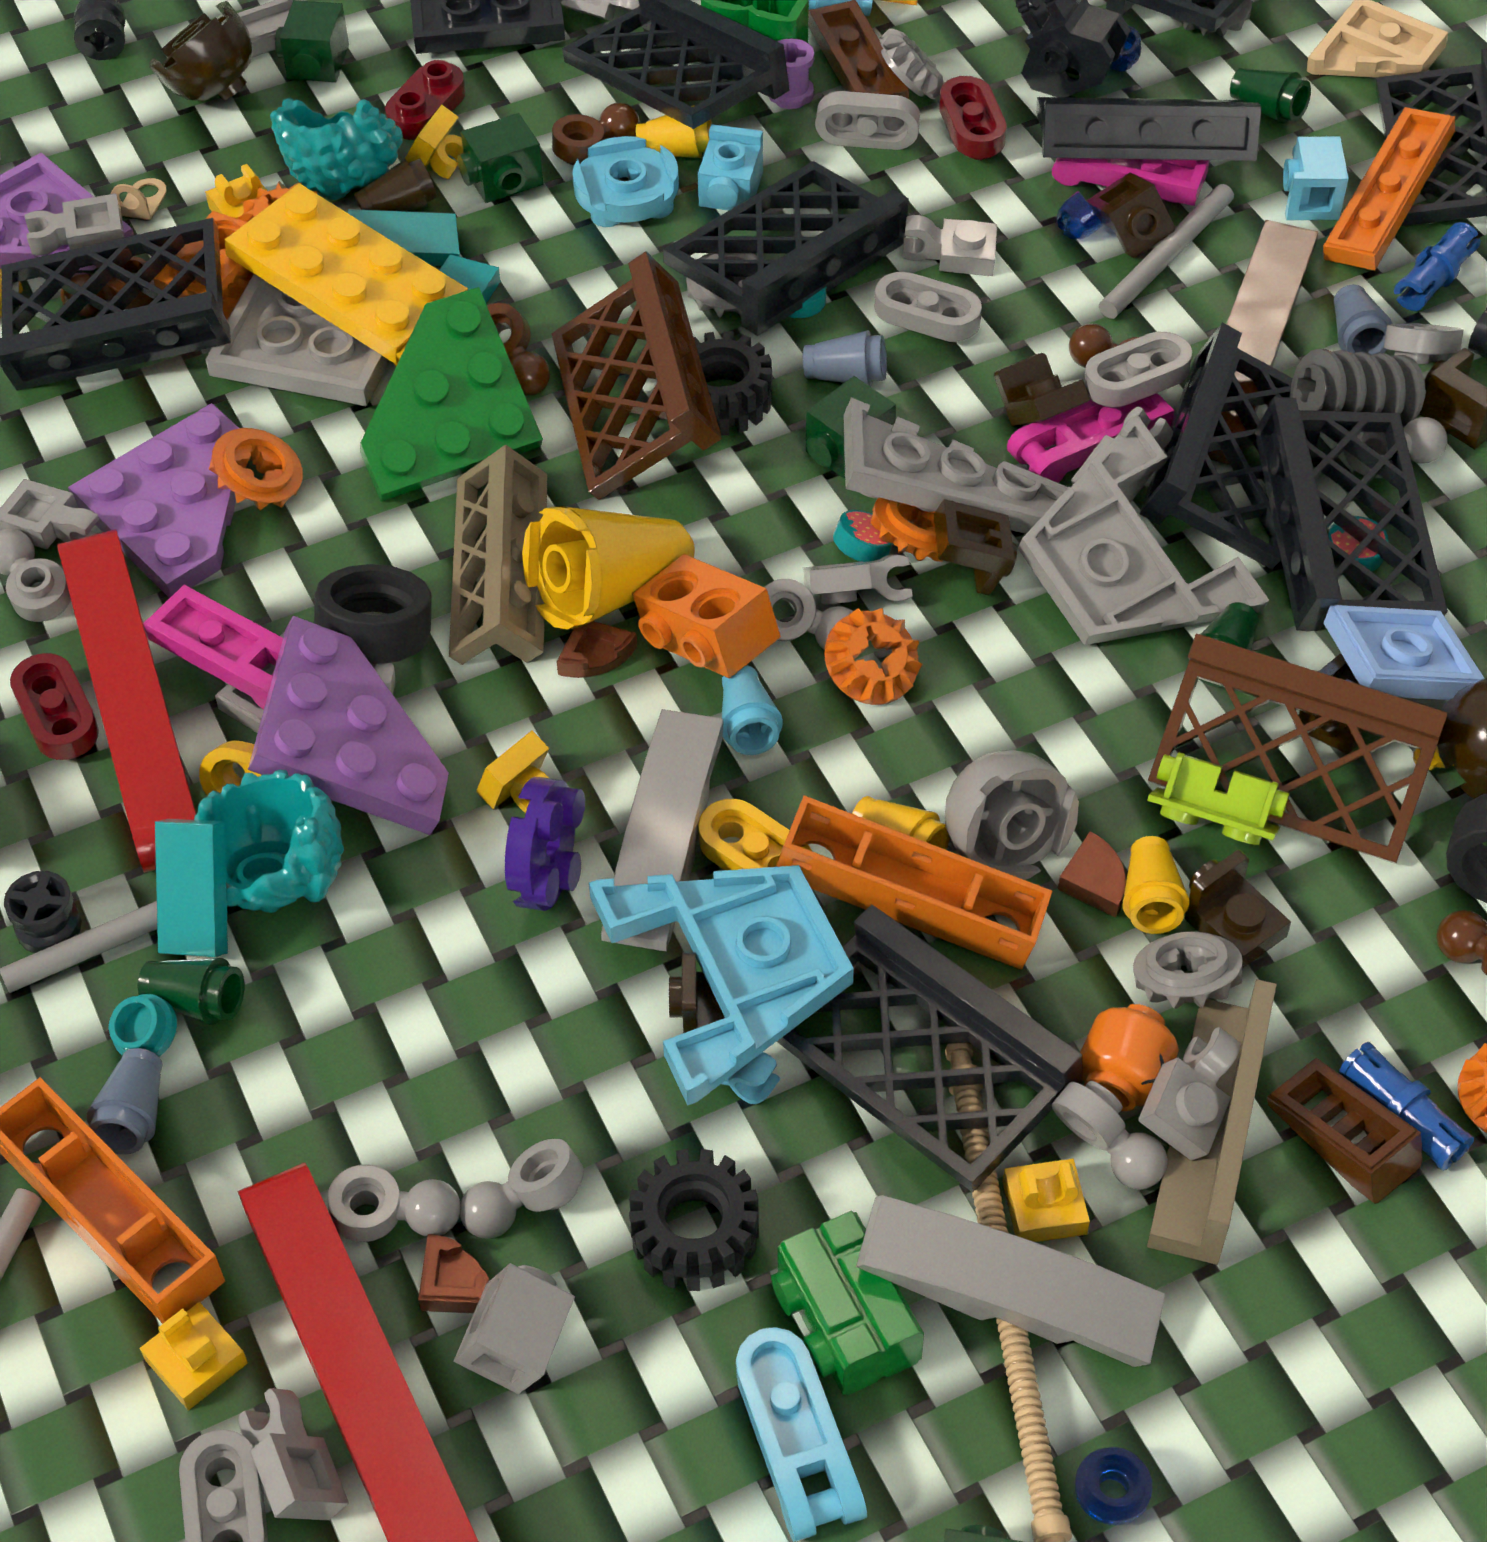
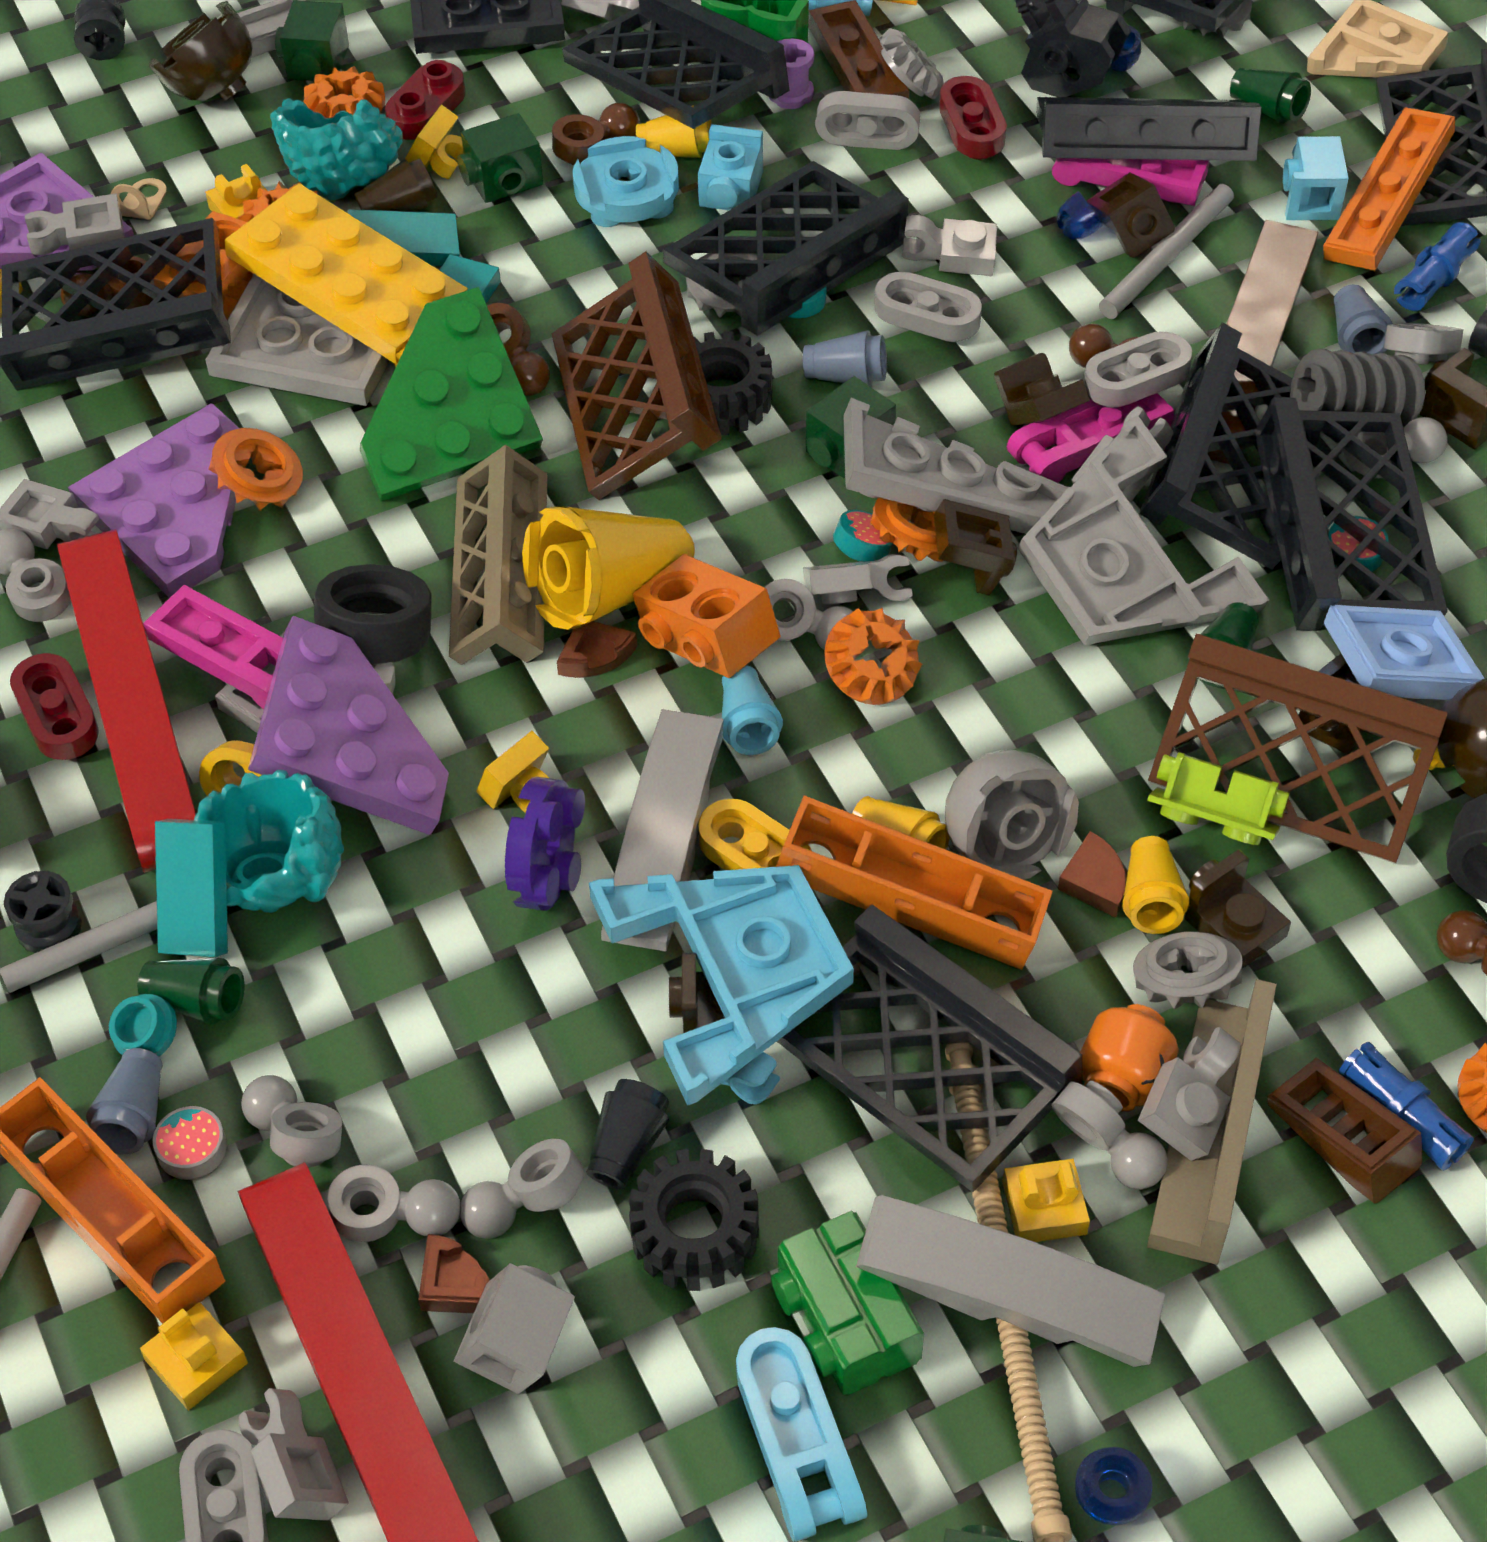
(190, 1142): none -> tile
(297, 1130): none -> light grey plate
(321, 94): none -> orange gear
(626, 1131): none -> black cone

